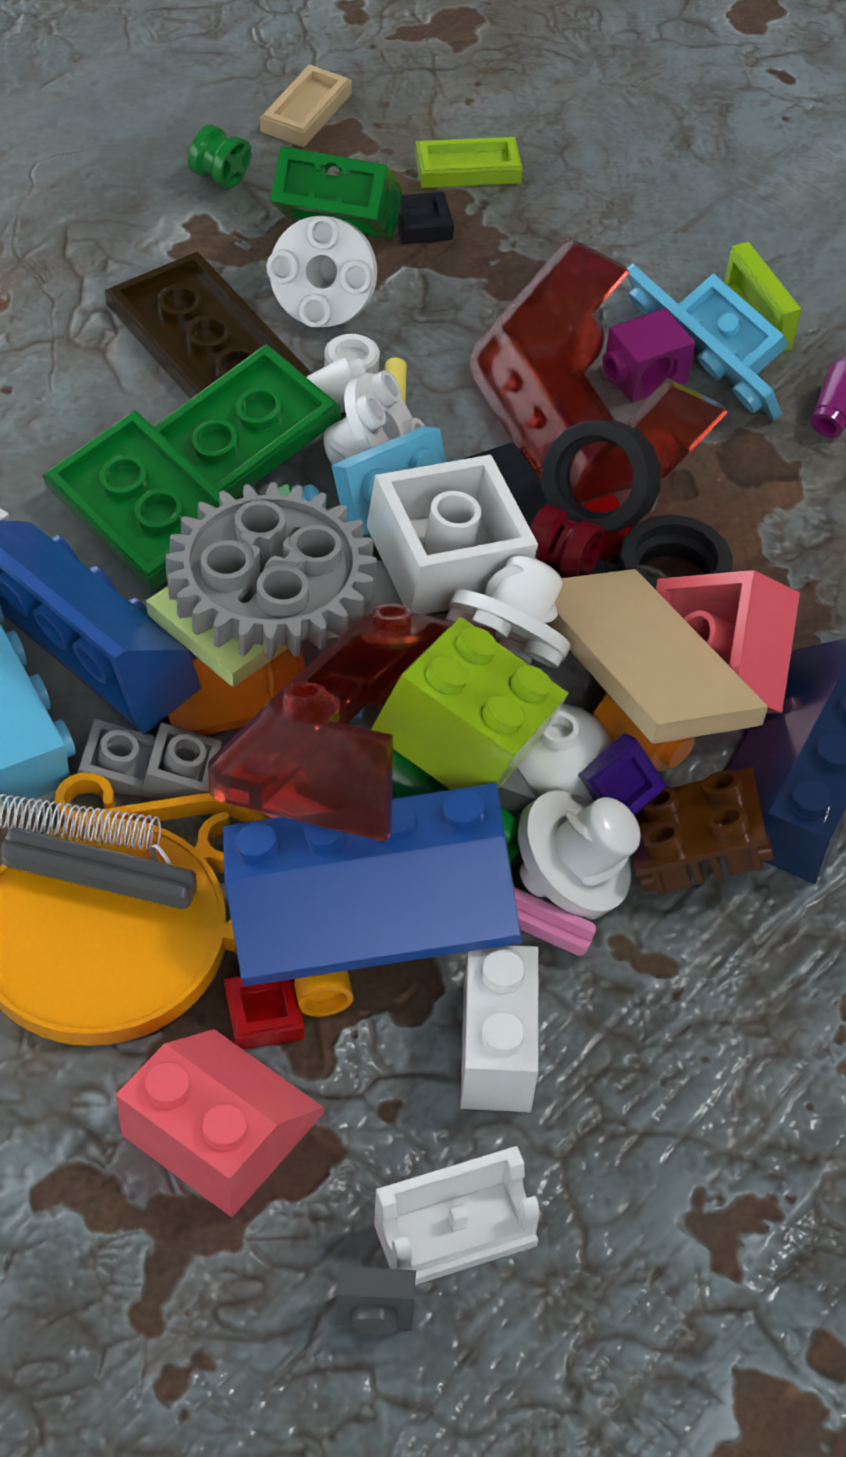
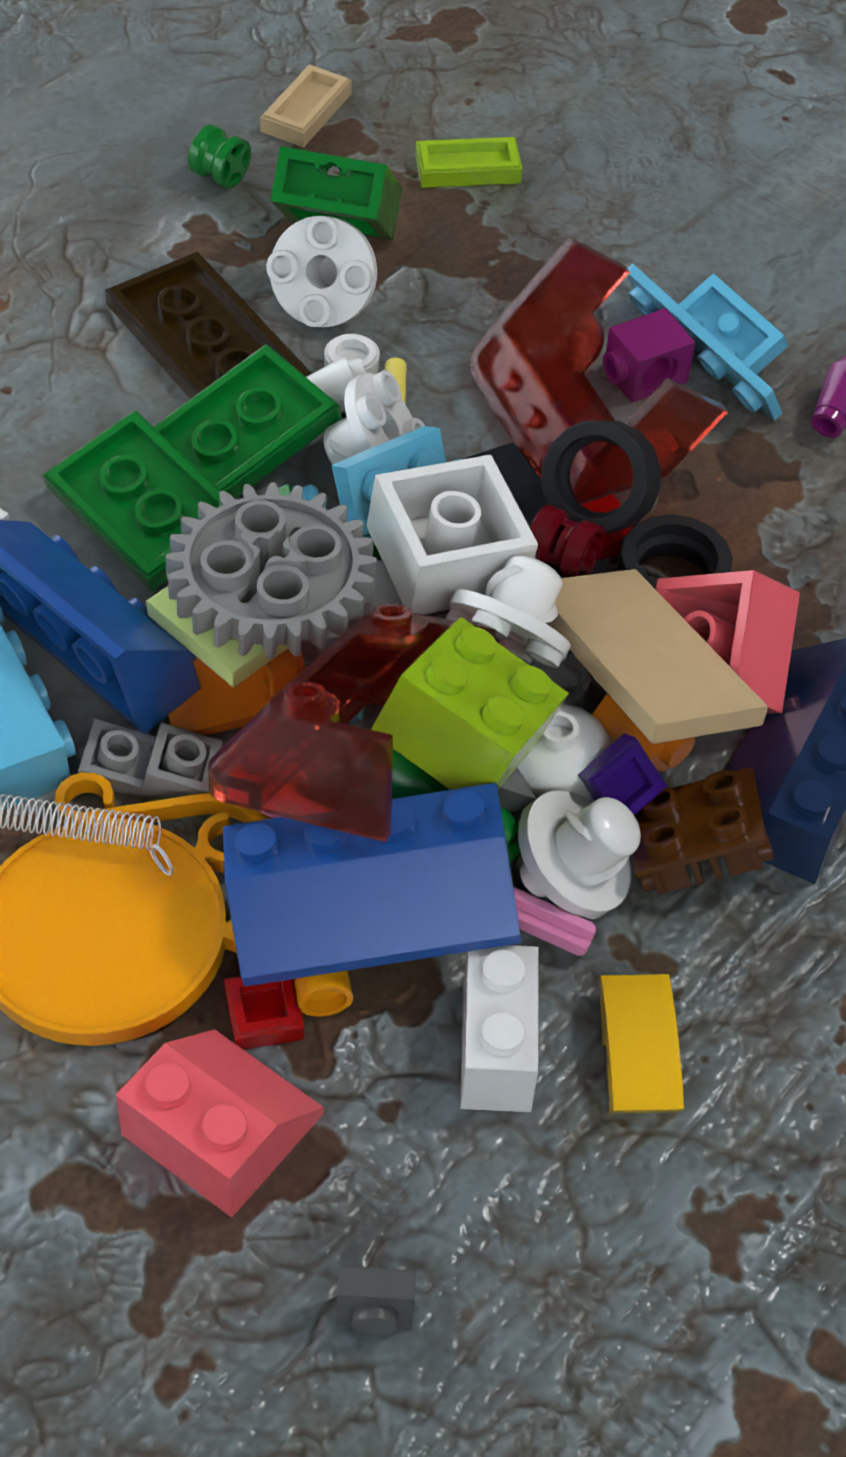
(99, 868): dark grey axle -> none
(424, 218): black tile -> none
(457, 1216): white hinge -> none
(641, 1044): none -> yellow slope
(762, 290): lime tile -> none

